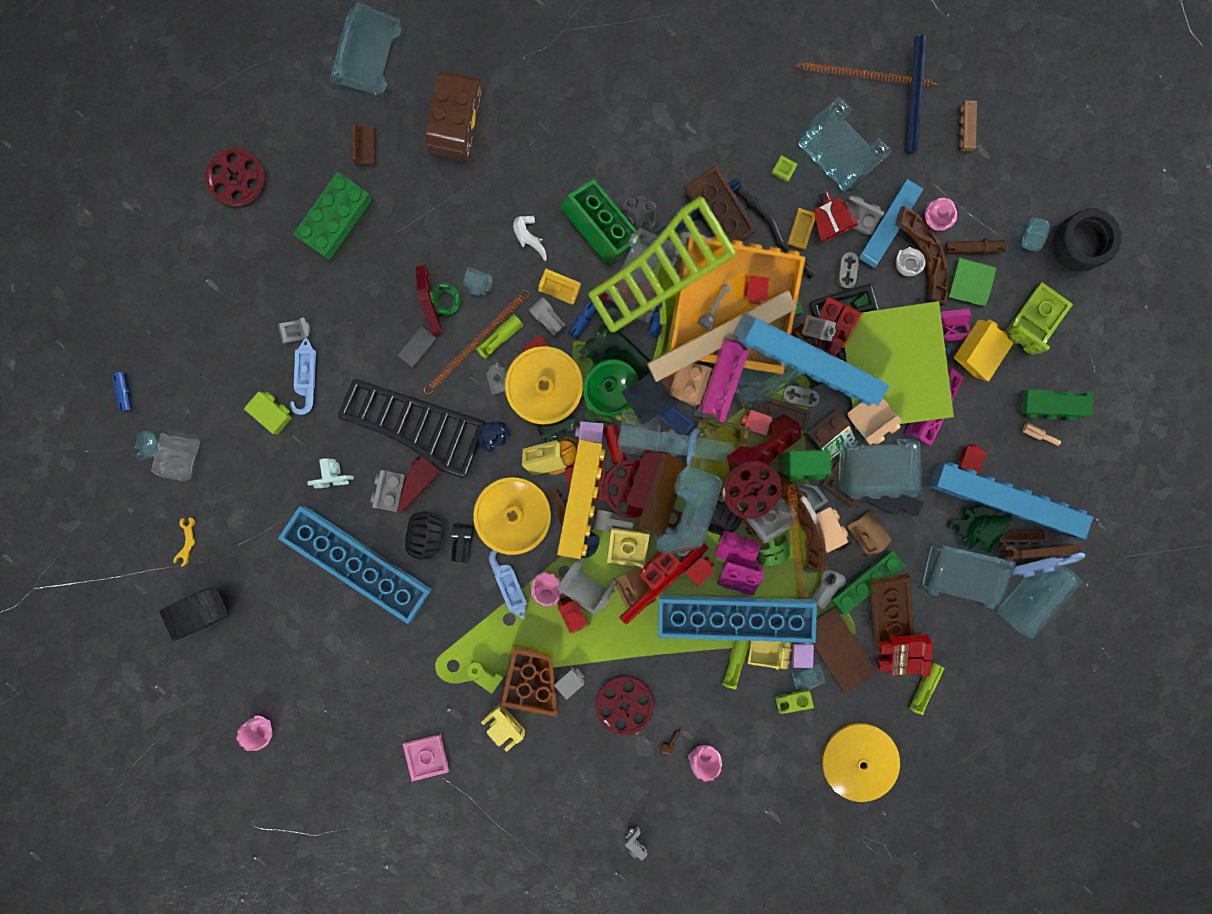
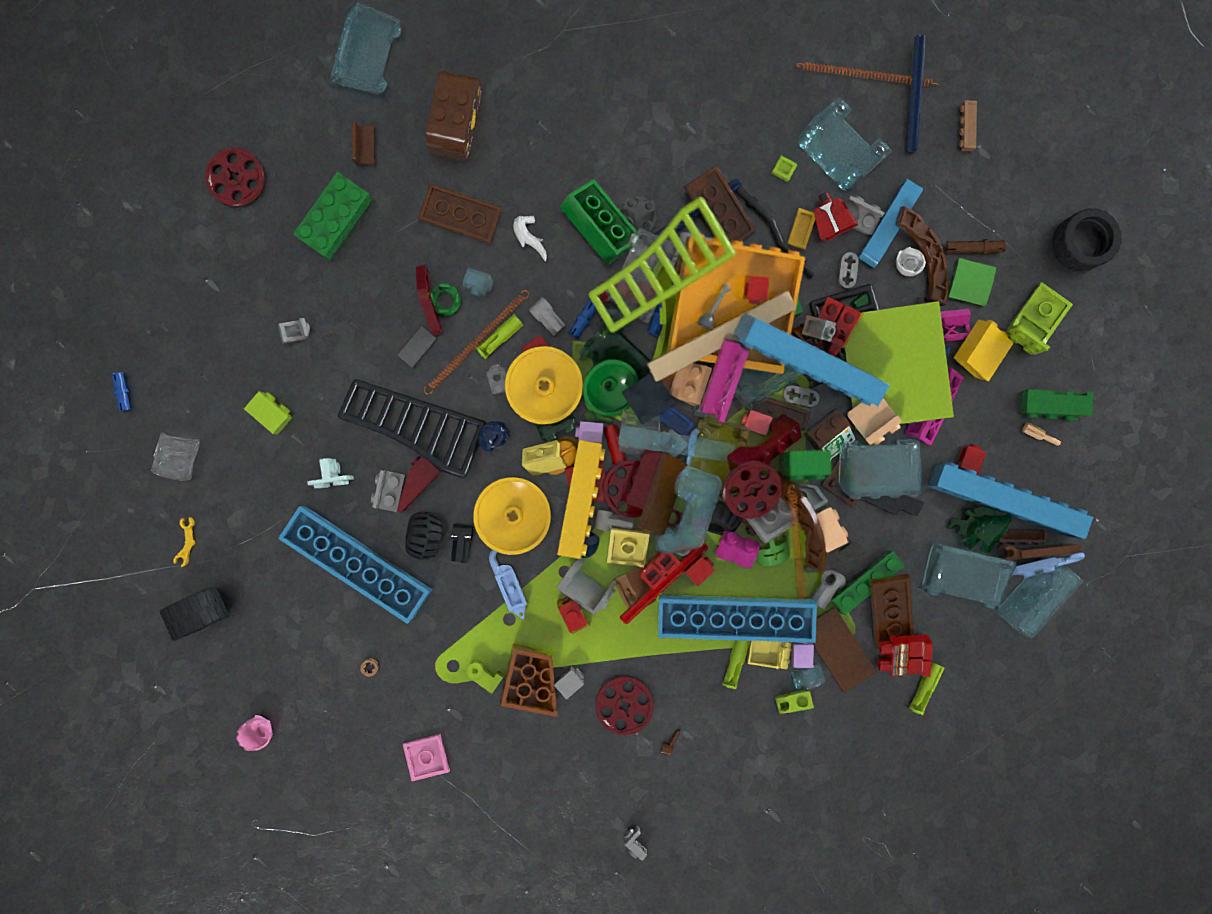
(146, 444): clear light blue hair -> none
(304, 376): light blue plate -> none
(364, 664): none -> medium nougat bush
(460, 213): none -> reddish brown tile
(504, 727): light yellow panel -> none
(545, 589): bright pink hair -> none
(557, 504): reddish brown piece -> none
(559, 286): yellow hinge -> none
(705, 763): bright pink hair -> none
(741, 578): dark pink bracket -> none
(850, 748): yellow dish -> none
(869, 534): medium nougat panel -> none
(941, 214): bright pink hair -> none
(1035, 234): clear light blue gear -> none

